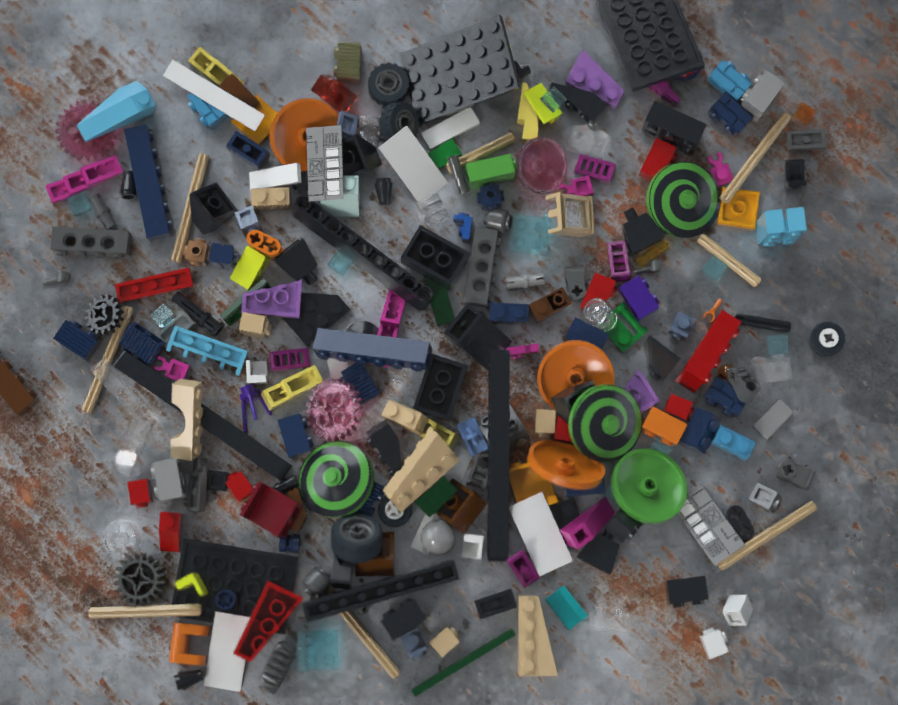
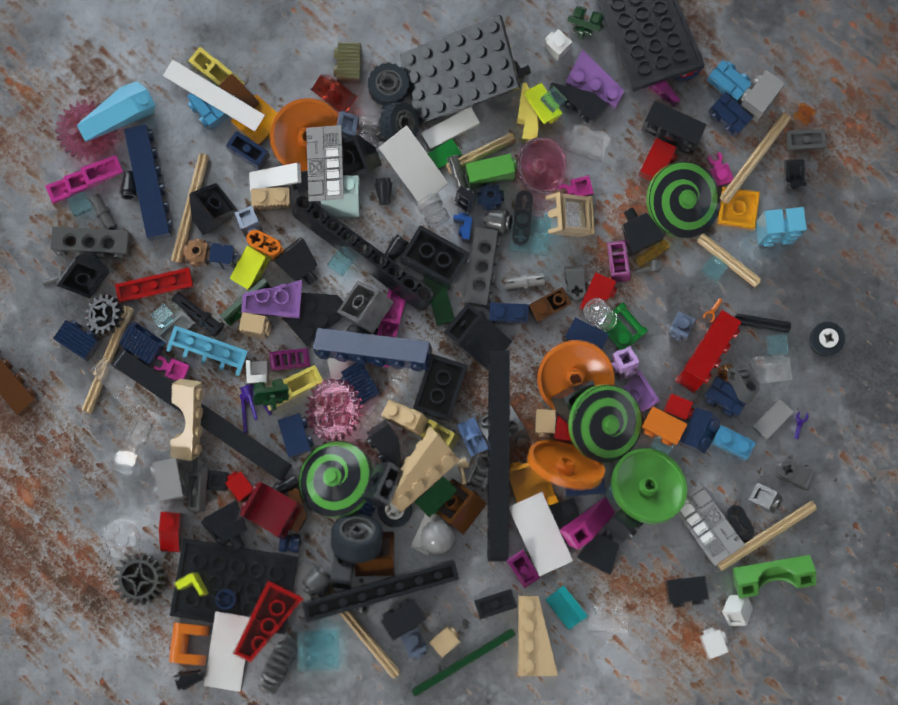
(83, 275): none -> black slope
(140, 493): red brick -> none
(145, 611): tan axle -> none
(226, 525): none -> black torso
(270, 395): none -> dark green hips
(365, 306): none -> flat silver brick
(382, 484): none -> black brick
(396, 247): none -> black cone
(463, 464): none -> tan hand
(465, 199): none -> black plate
(472, 546): white panel -> none
(517, 351): dark pink plate -> none
(518, 203): none -> black beam
(557, 44): none -> white brick
(594, 23): none -> dark green hips
(604, 164): magenta slope -> none
(625, 363): none -> lavender brick
(639, 298): dark purple brick -> none
(659, 359): black slope -> none
(797, 571): none -> bright green arch
(800, 422): none -> dark purple hand

